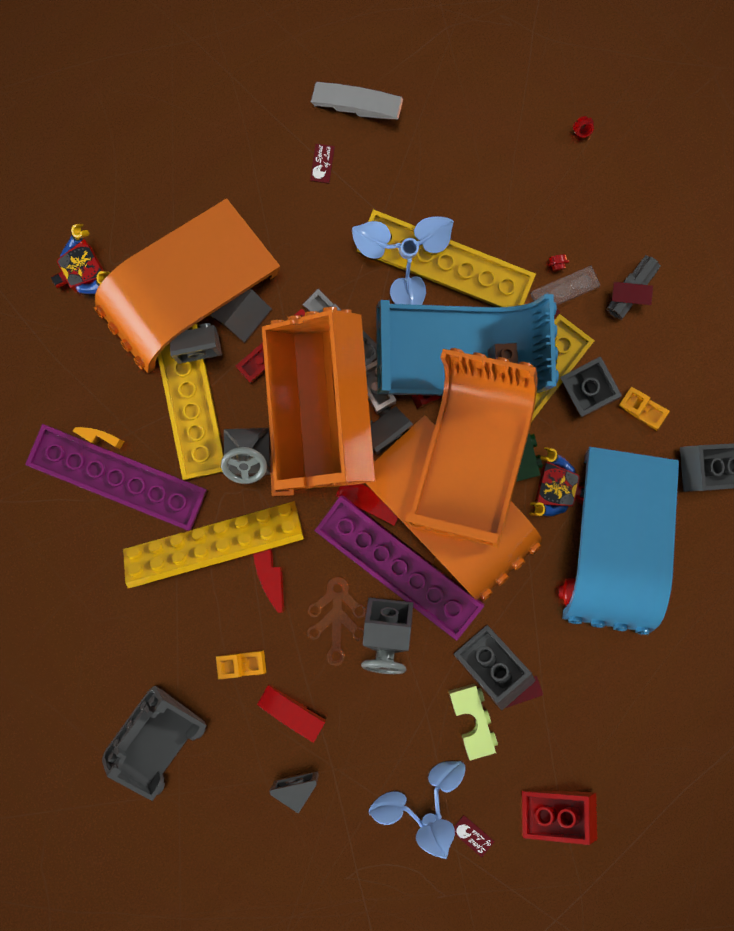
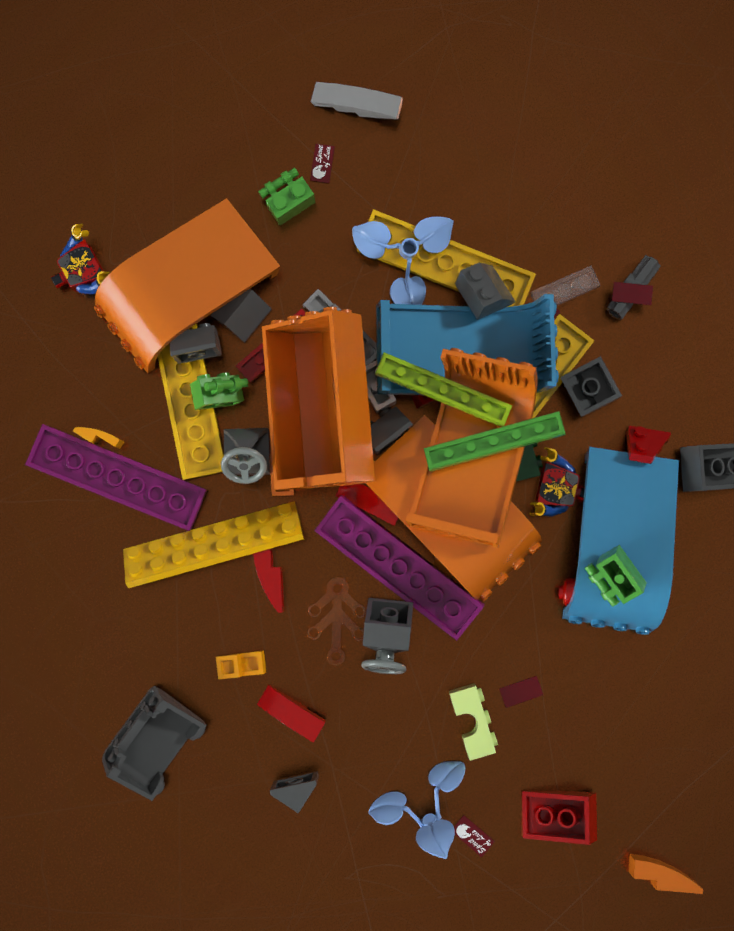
(217, 391): none -> bright green brick
(291, 199): none -> bright green brick
(443, 390): none -> lime tile
(483, 290): none -> dark grey slope
(494, 441): none -> bright green tile
(495, 667): dark grey slope -> none
(506, 351): reddish brown brick -> none
(558, 262): red plate -> none
(587, 129): red plate -> none
(619, 573): none -> bright green brick
(644, 409): light orange slope -> none
(645, 443): none -> red wing
(662, 875): none -> orange slope

